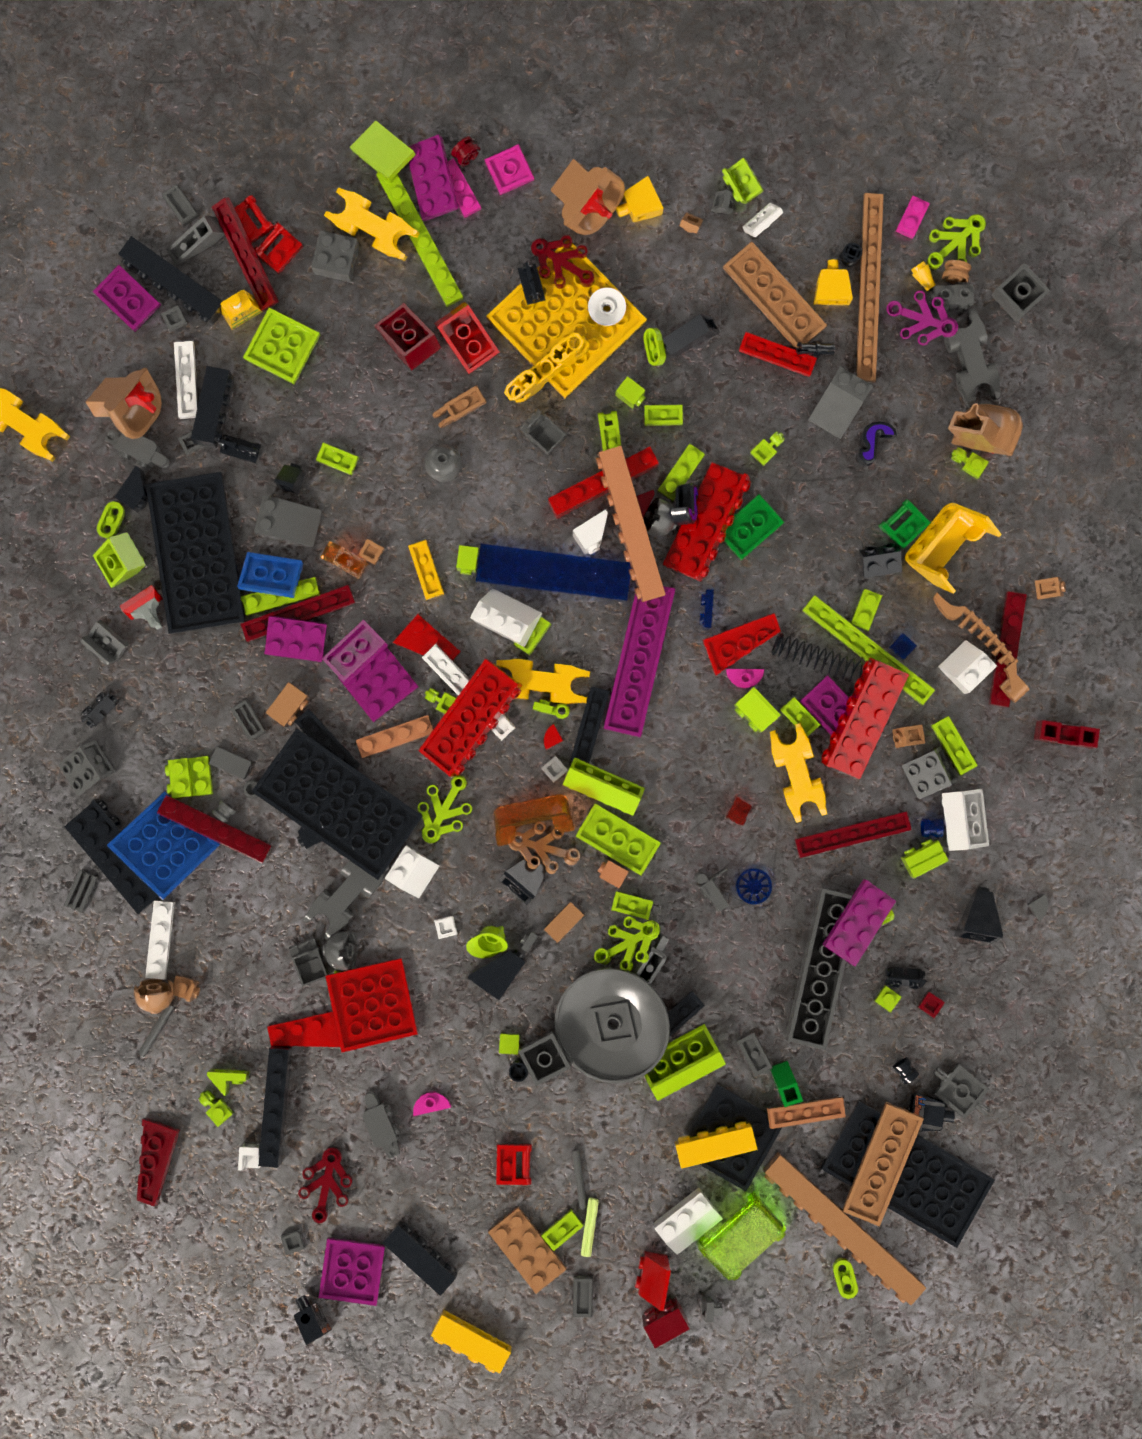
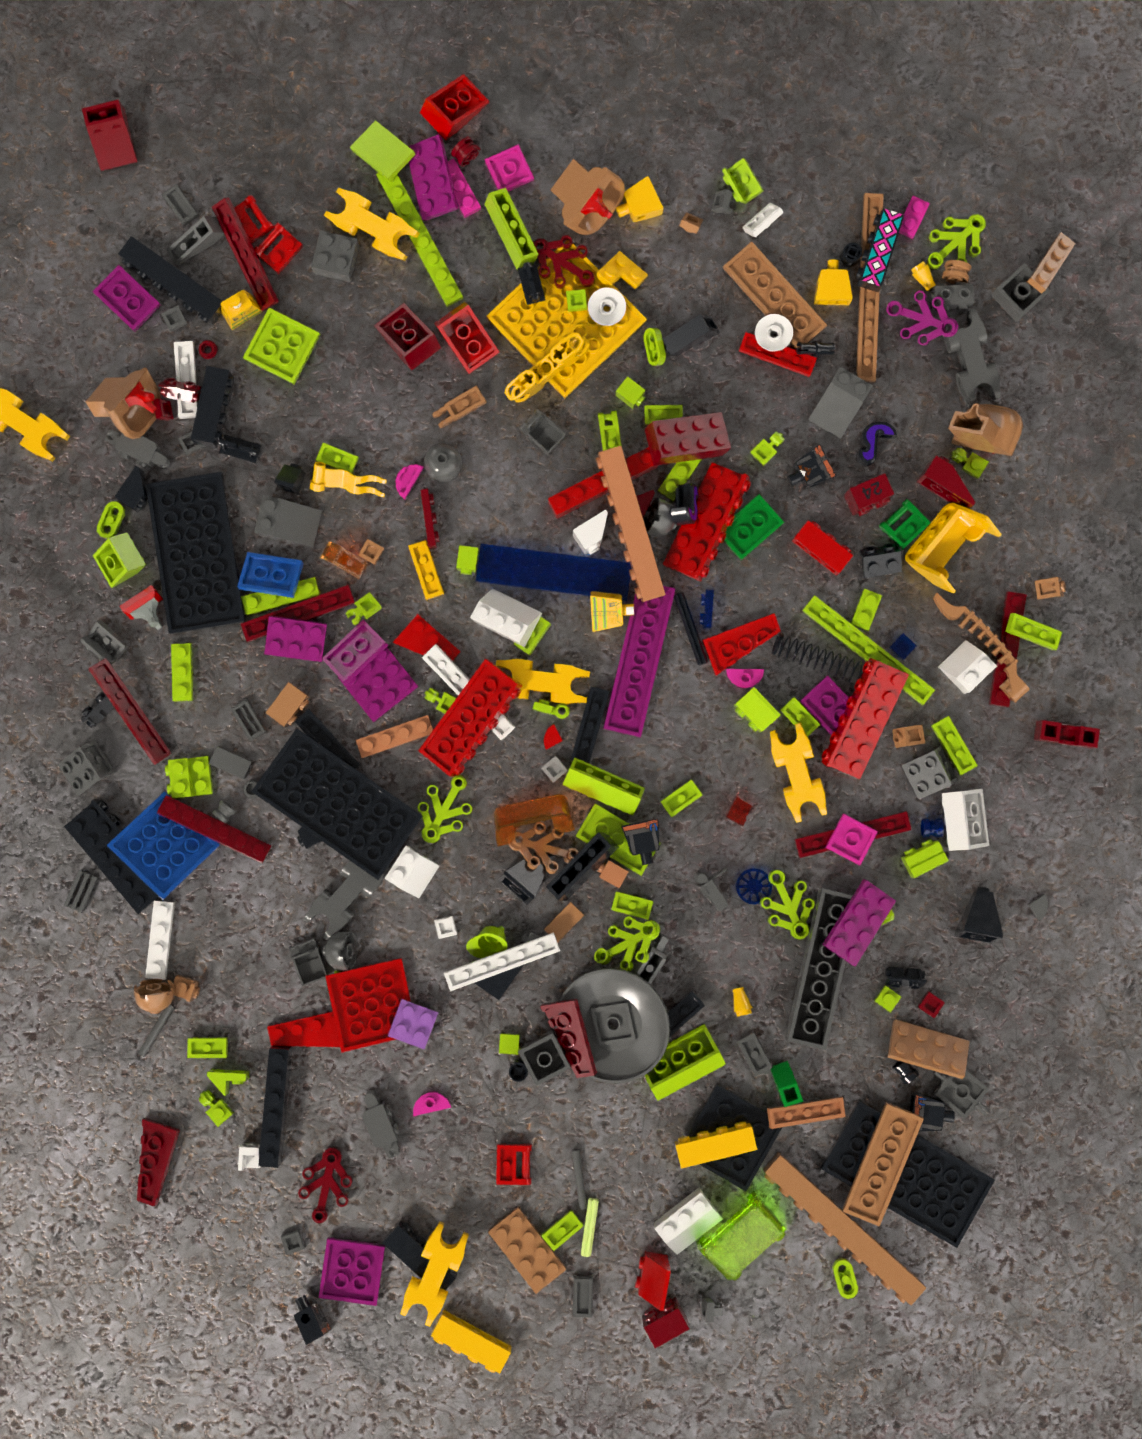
(110, 134): none -> dark red slope
(129, 711): none -> dark red plate
(163, 410): none -> dark red tile
(172, 388): none -> dark red hinge
(182, 672): none -> lime plate
(206, 344): none -> dark red plate
(207, 1047): none -> lime plate
(342, 478): none -> yellow flag
(365, 607): none -> lime plate
(407, 478): none -> dark pink plate
(412, 1024): none -> medium lavender plate
(428, 1290): none -> yellow piece
(430, 518): none -> dark red plate
(453, 106): none -> red slope
(502, 961): none -> white tile
(510, 227): none -> lime brick
(571, 1033): none -> dark red wing
(576, 300): none -> lime plate
(582, 866): none -> black brick
(608, 610): none -> yellow torso
(621, 267): none -> yellow plate
(643, 839): none -> torso
(681, 798): none -> lime plate
(687, 438): none -> dark red brick
(690, 628): none -> black axle
(741, 1002): none -> yellow cone
(774, 324): none -> white dish
(789, 907): none -> lime plant
(812, 469): none -> torso
(823, 547): none -> red brick
(851, 839): none -> dark pink tile
(868, 495): none -> dark red brick
(880, 250): none -> brick
(928, 1049): none -> medium nougat plate
(945, 482): none -> dark red slope
(1033, 631): none -> lime plate
(1051, 262): none -> medium nougat plate

